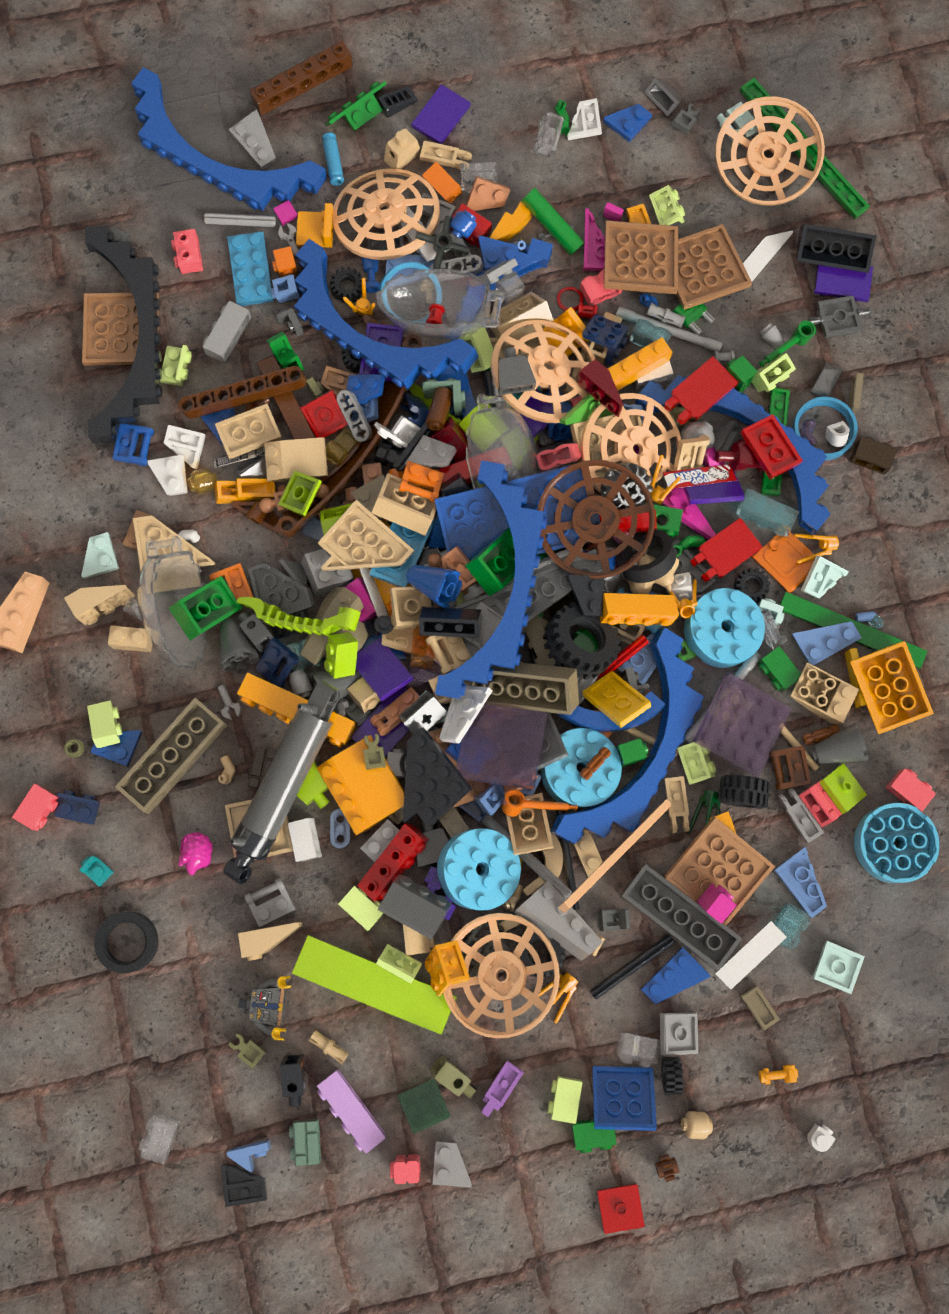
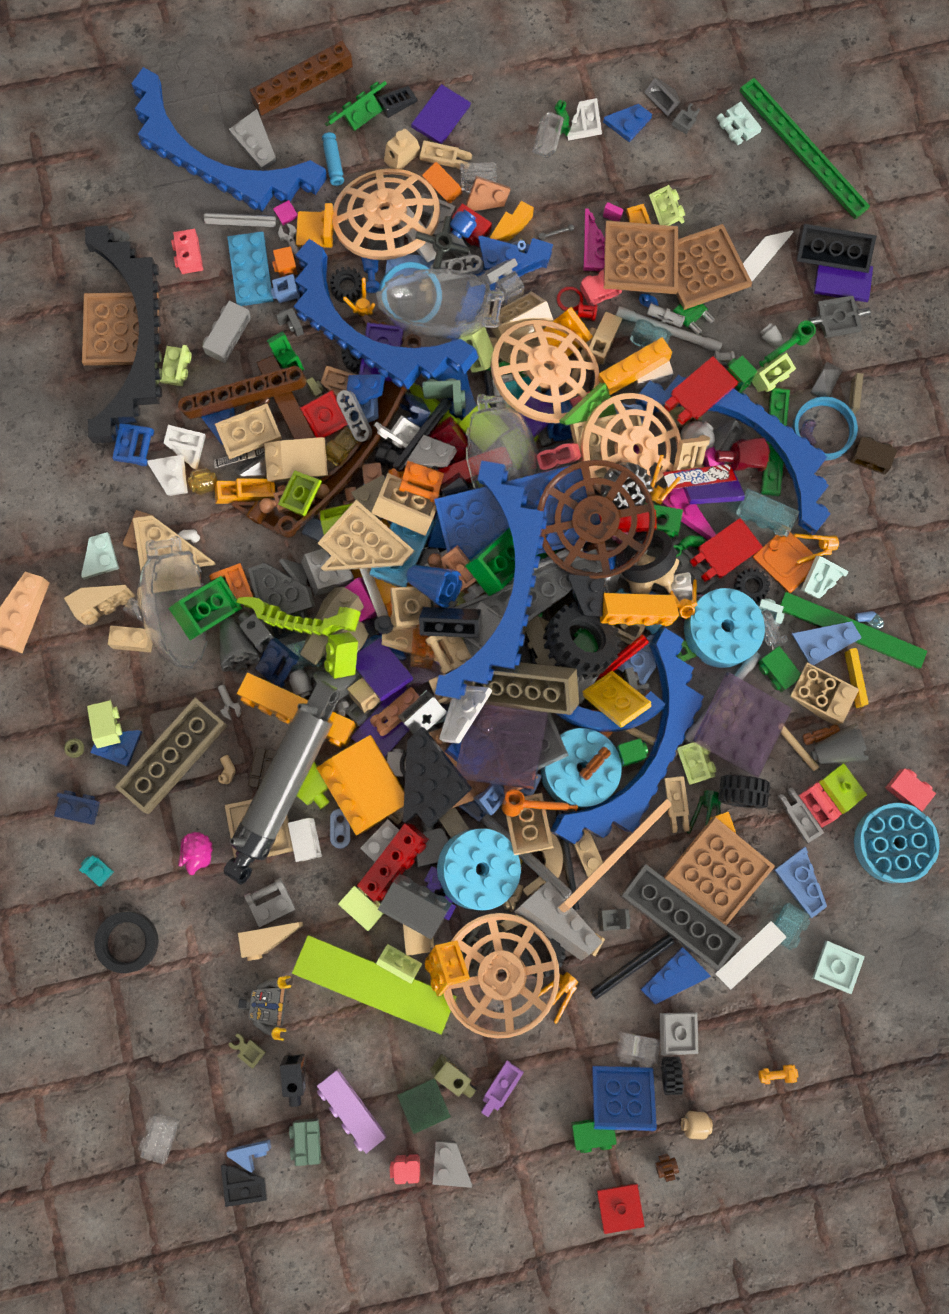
(36, 807): coral brick -> none
(328, 1047): tan pin -> none
(373, 756): olive plate -> none
(435, 315): red bush -> none
(439, 408): reddish brown brick -> none
(514, 374): dark grey torso -> none
(552, 221): green brick -> none
(565, 1099): yellowish green brick -> none
(600, 384): dark red slope -> none
(608, 334): dark blue bracket -> none
(717, 902): dark pink brick -> none
(760, 1007): dark tan tile -> none
(770, 141): light nougat dish -> none
(771, 446): red plate -> none
(796, 766): reddish brown plate -> none
(820, 1138): white plate -> none
(837, 434): white plate -> none
(891, 687): light orange slope -> none

